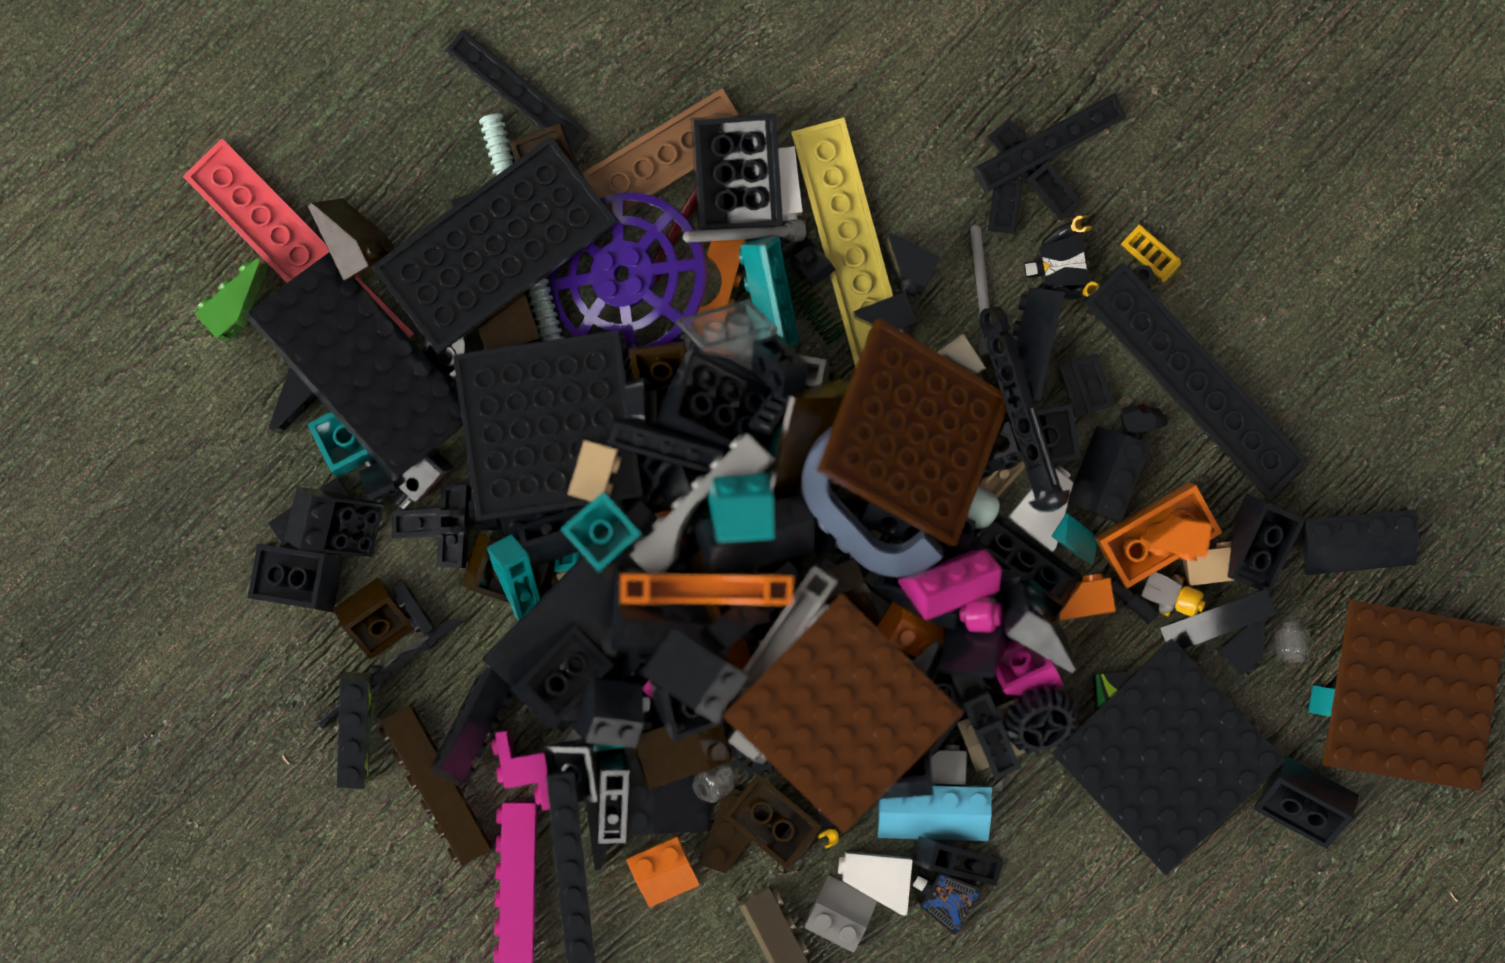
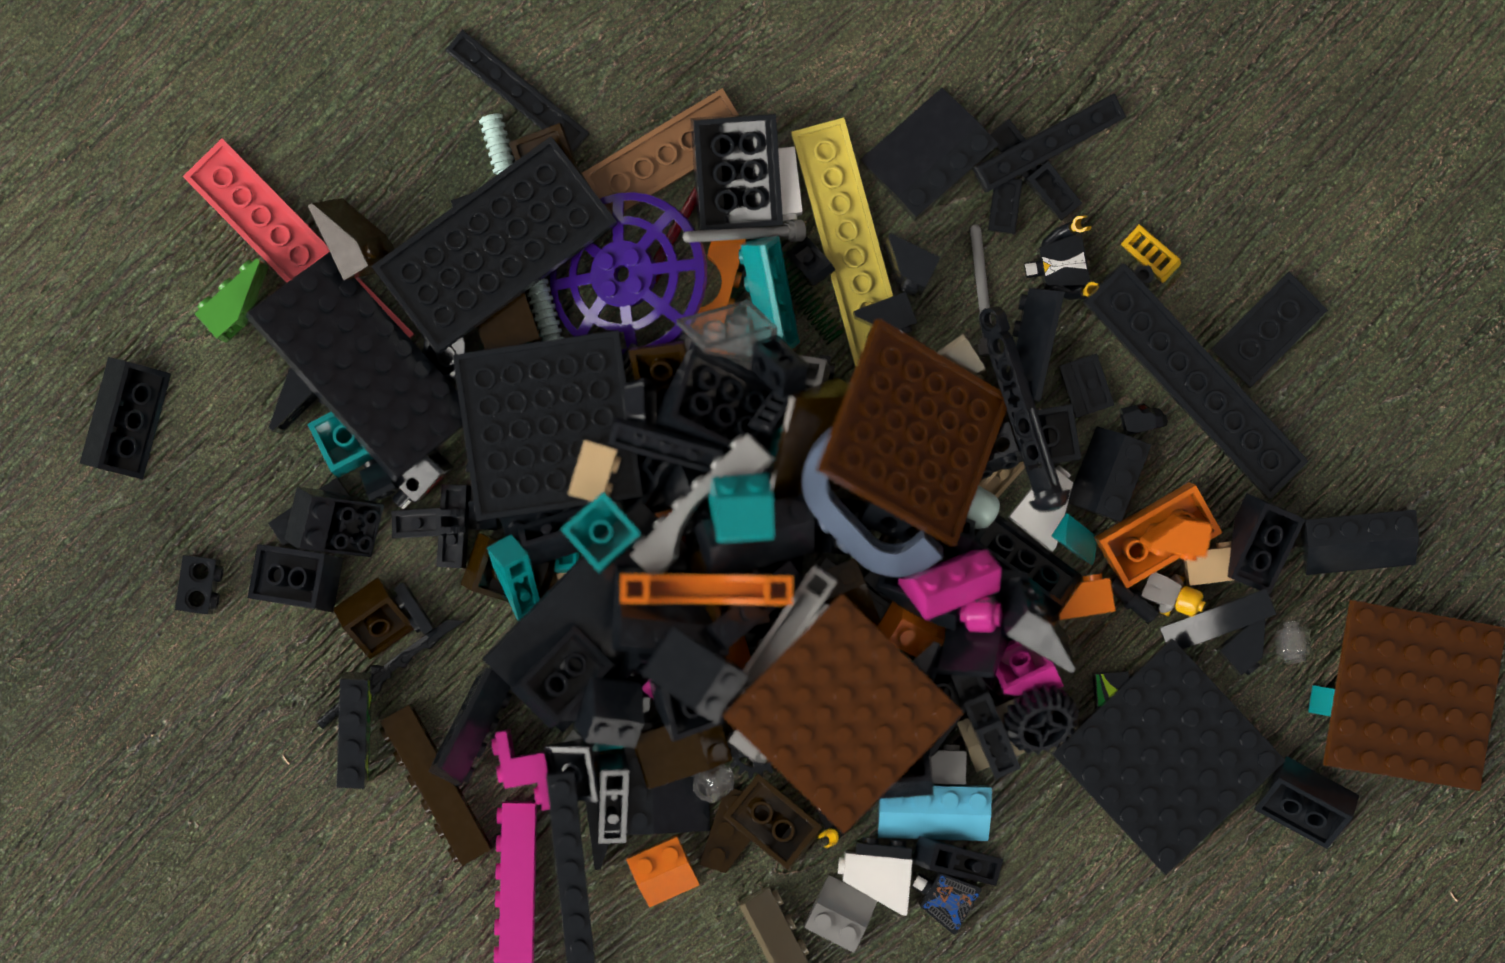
(125, 418): none -> black slope
(191, 583): none -> black brick
(871, 847): none -> black plate
(929, 153): none -> black slope
(1269, 329): none -> black plate

